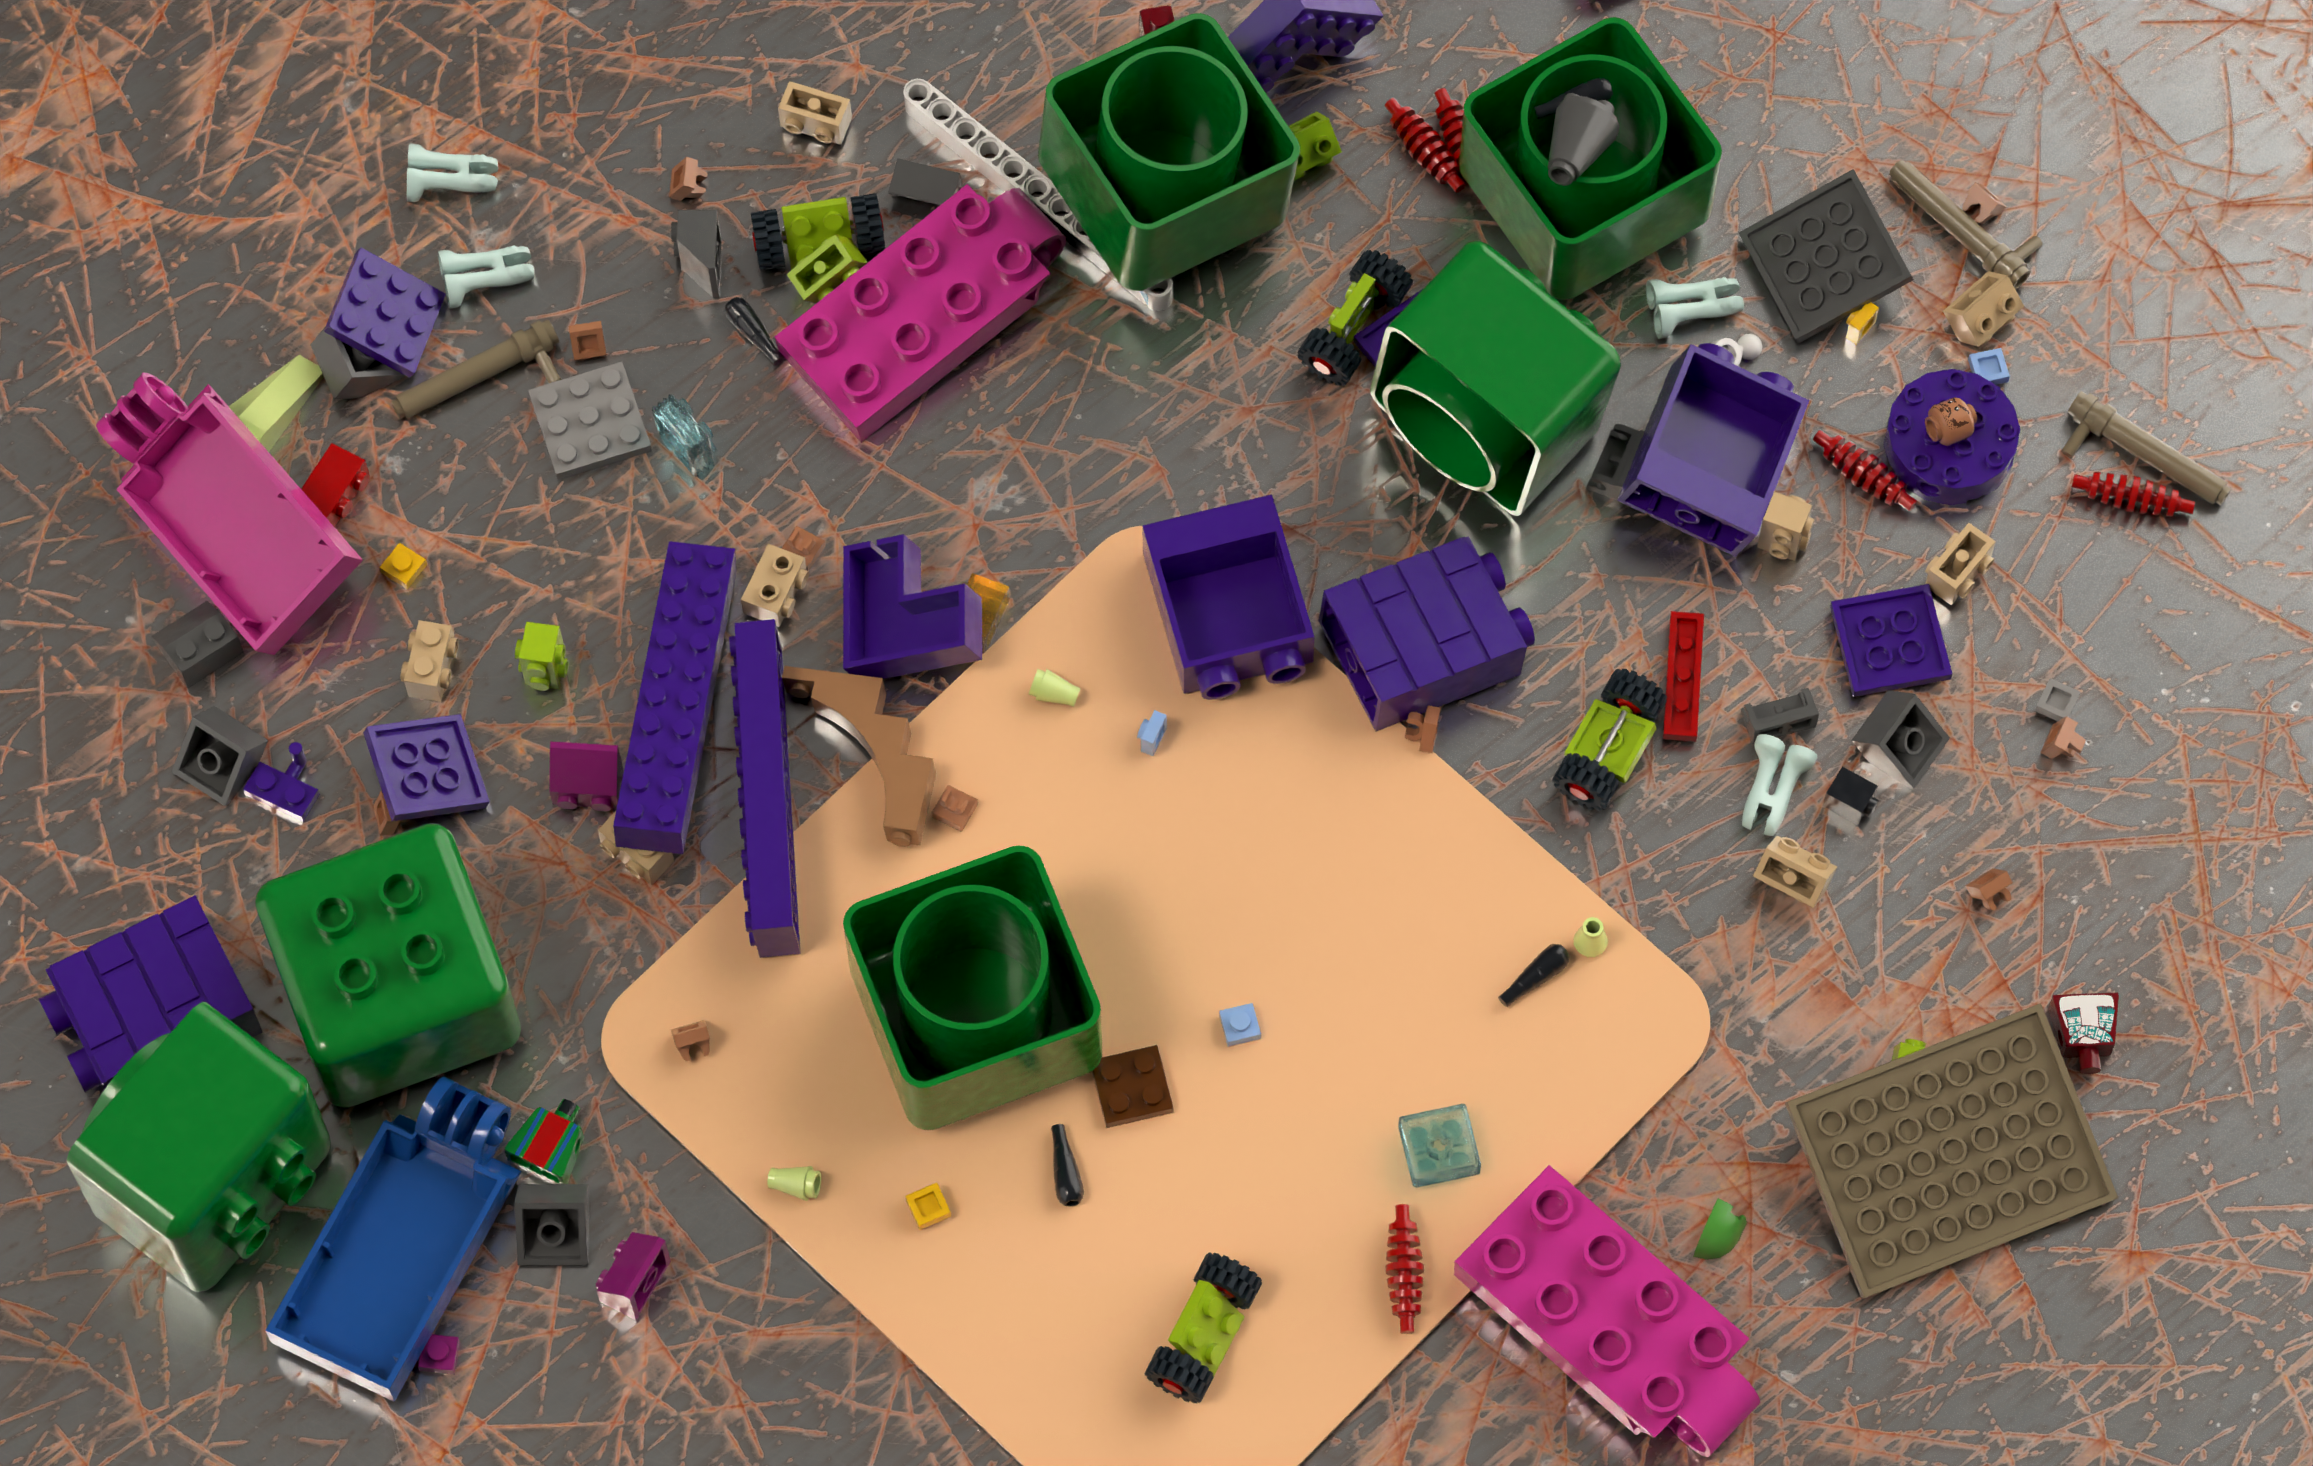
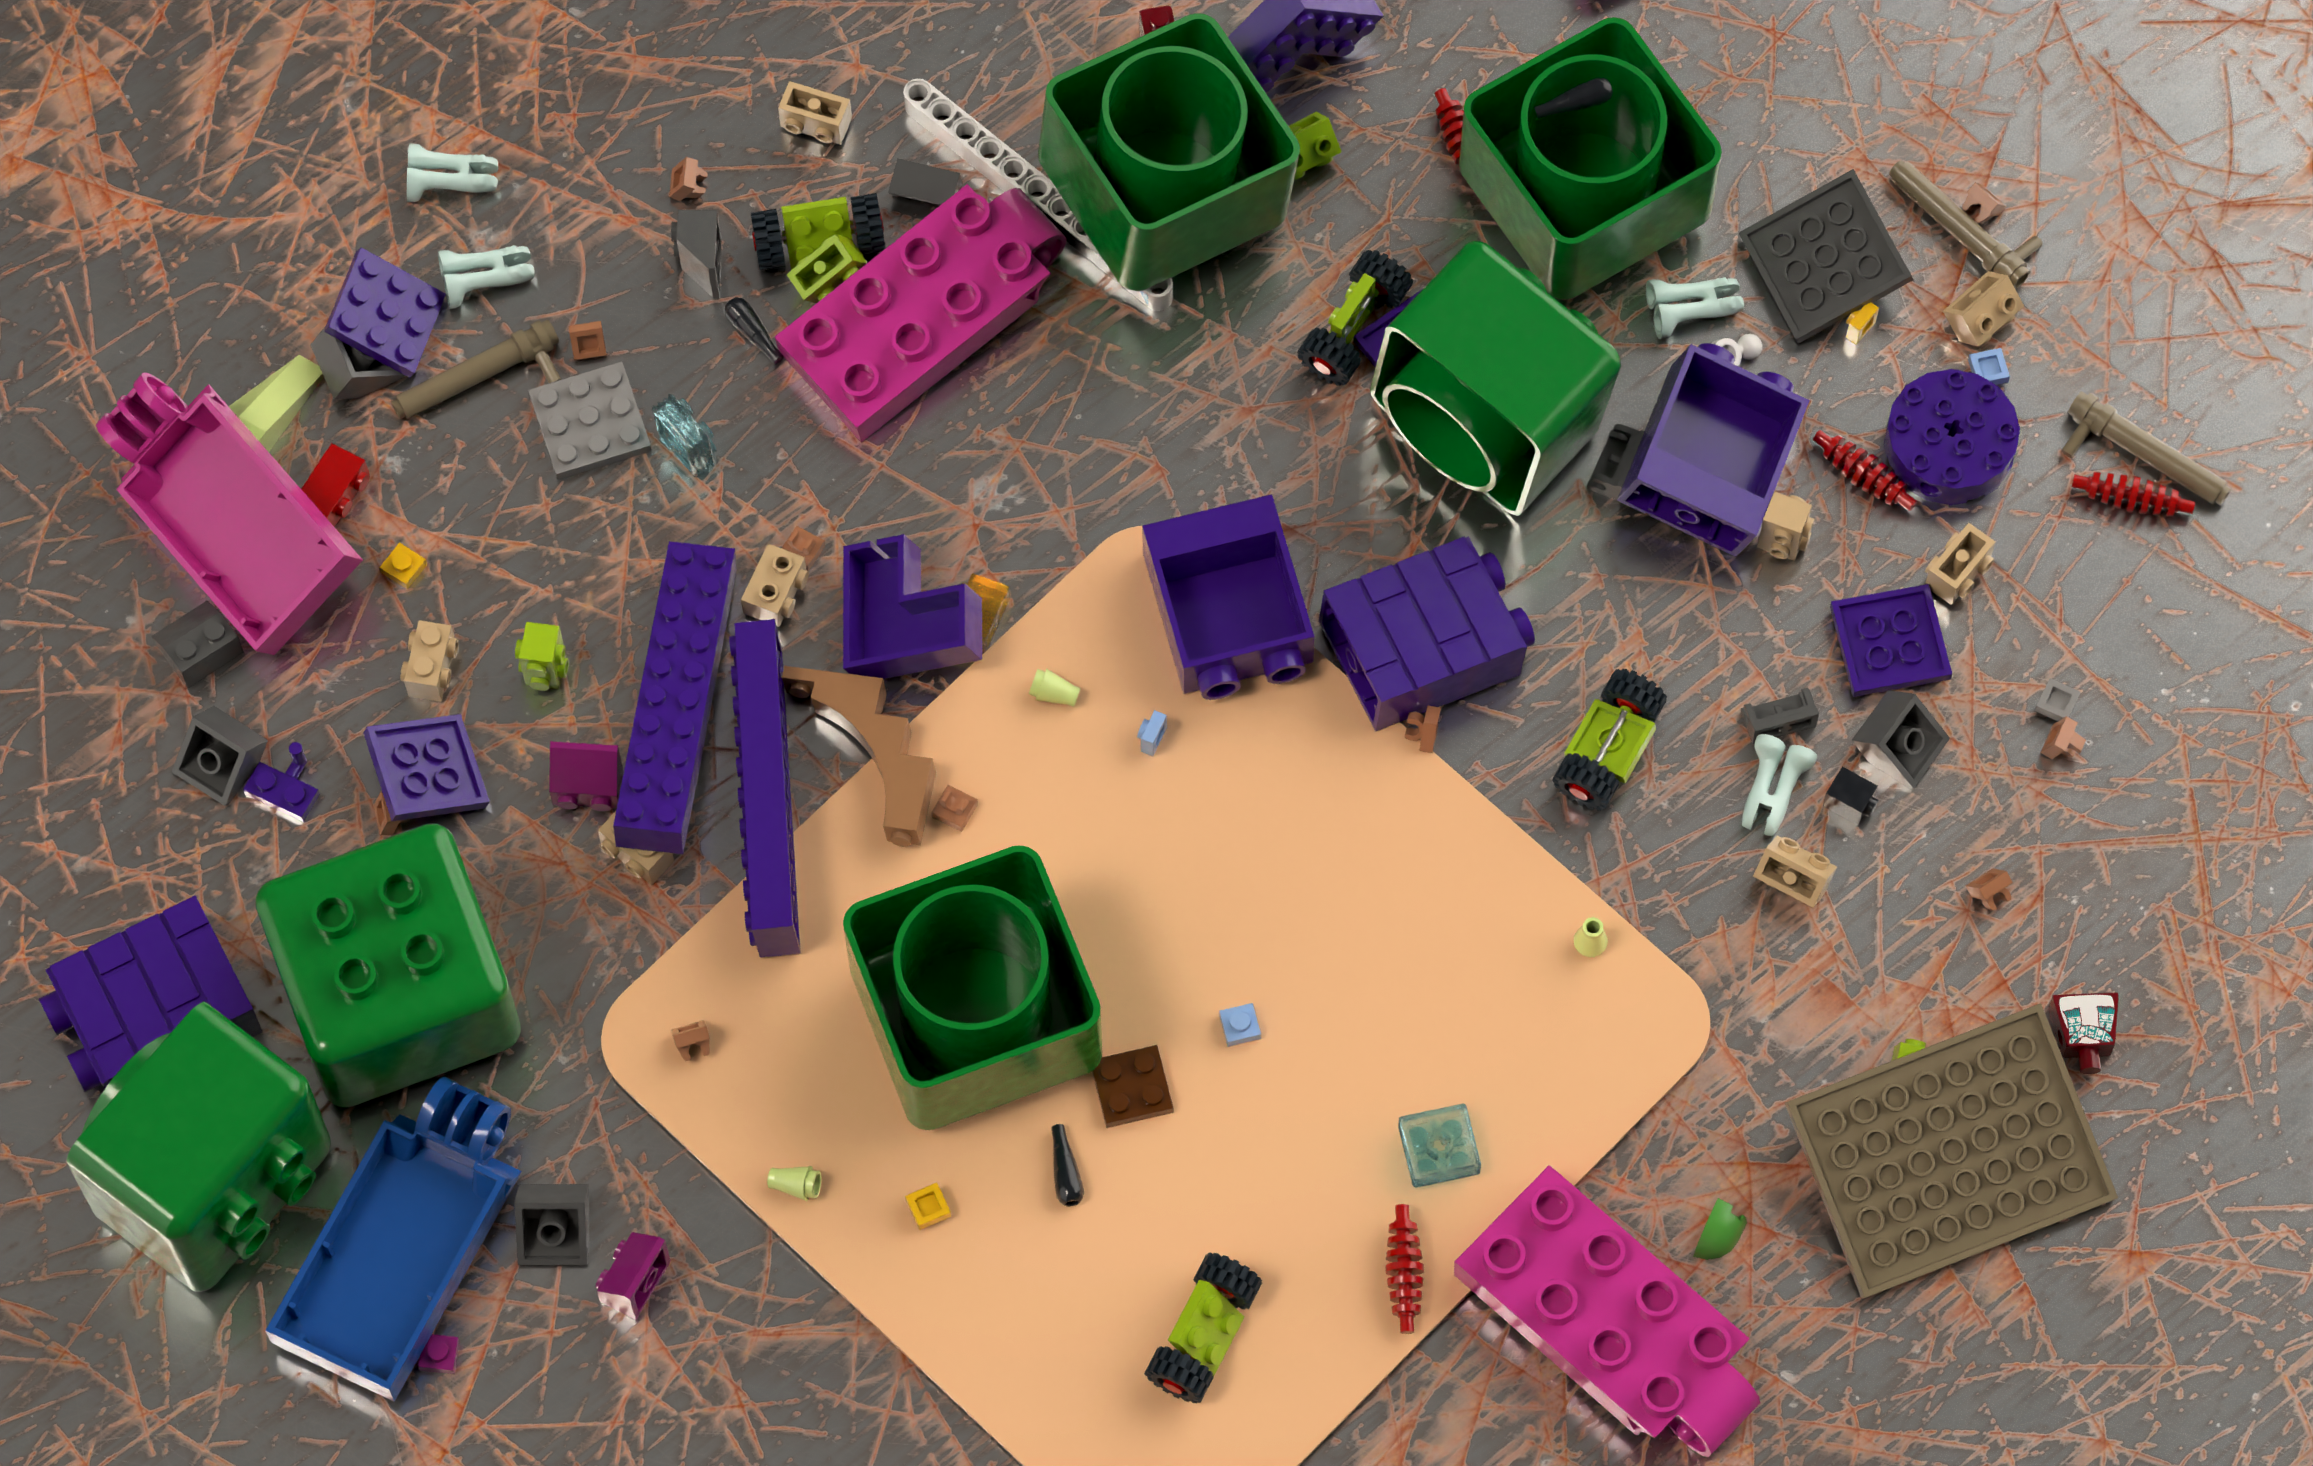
(548, 1143): torso -> none
(1425, 145): red piece -> none
(1541, 969): black piece -> none
(1580, 136): dark grey cone -> none
(1683, 676): red plate -> none
(1950, 421): nougat head -> none

